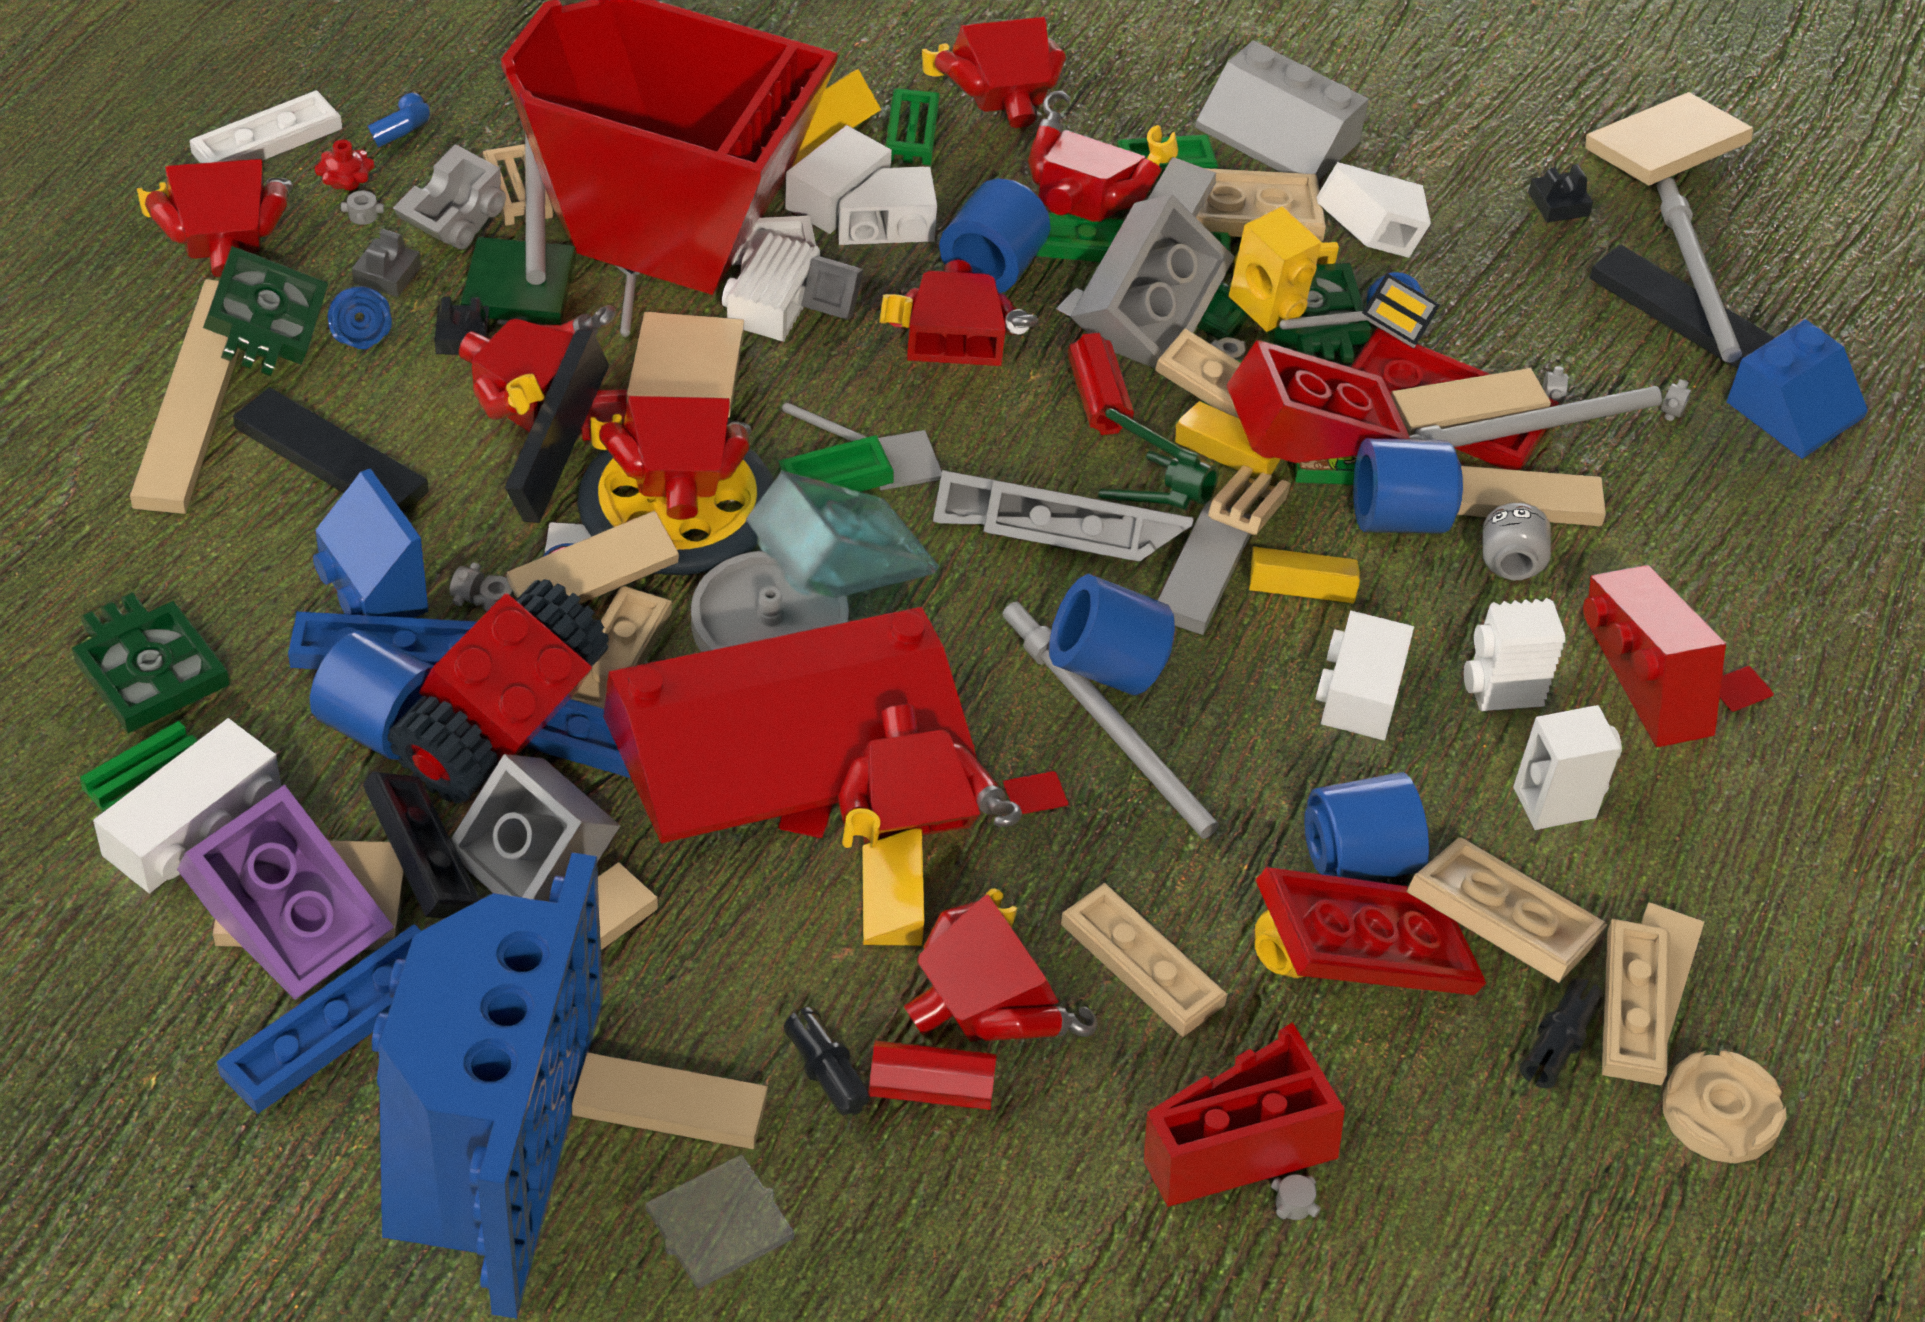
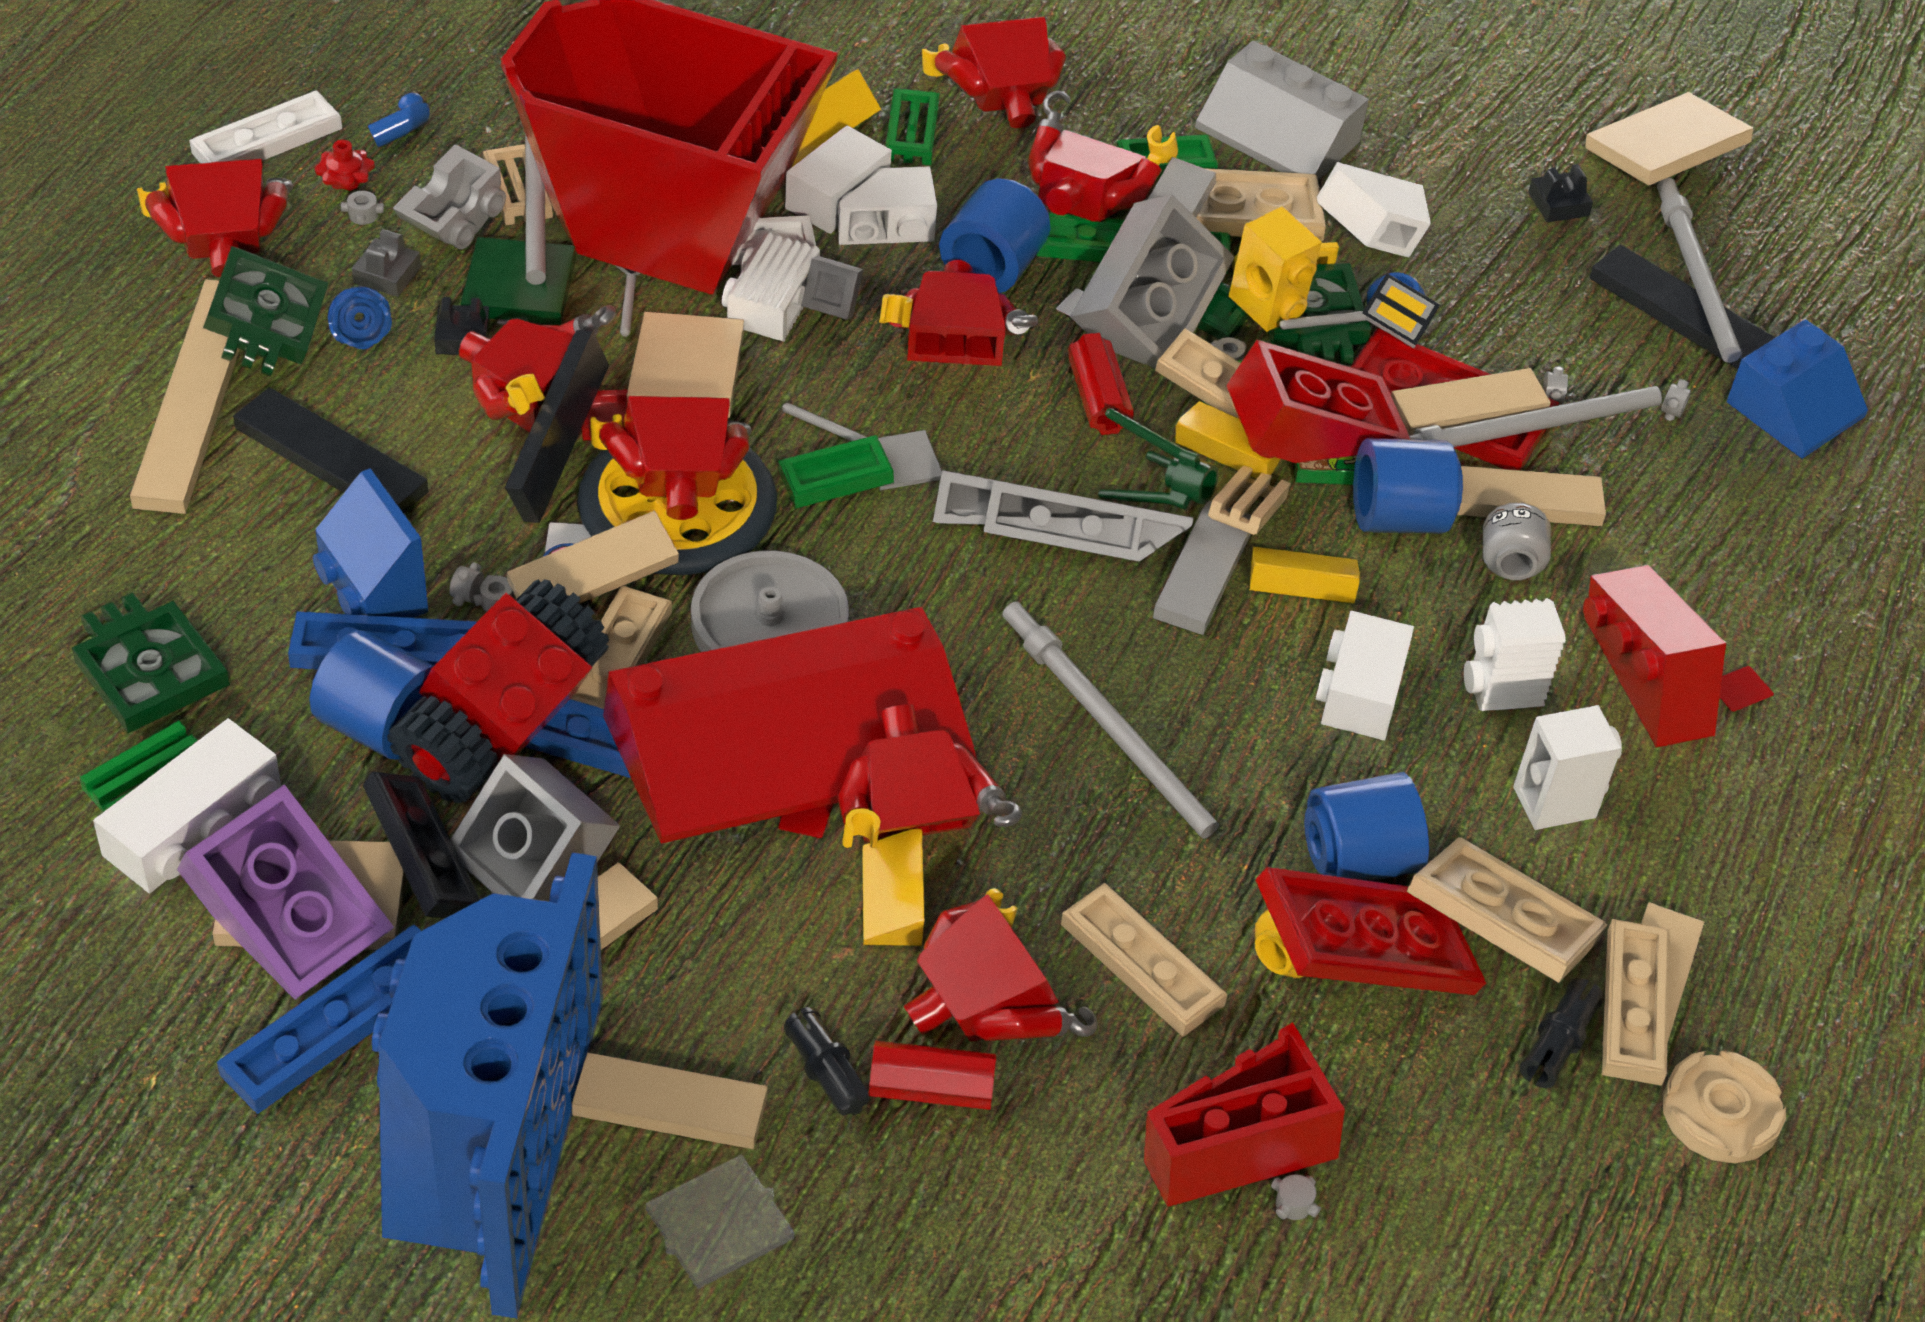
(835, 538): clear light blue slope -> none
(1036, 792): red sticker -> none
(1112, 635): blue piece -> none

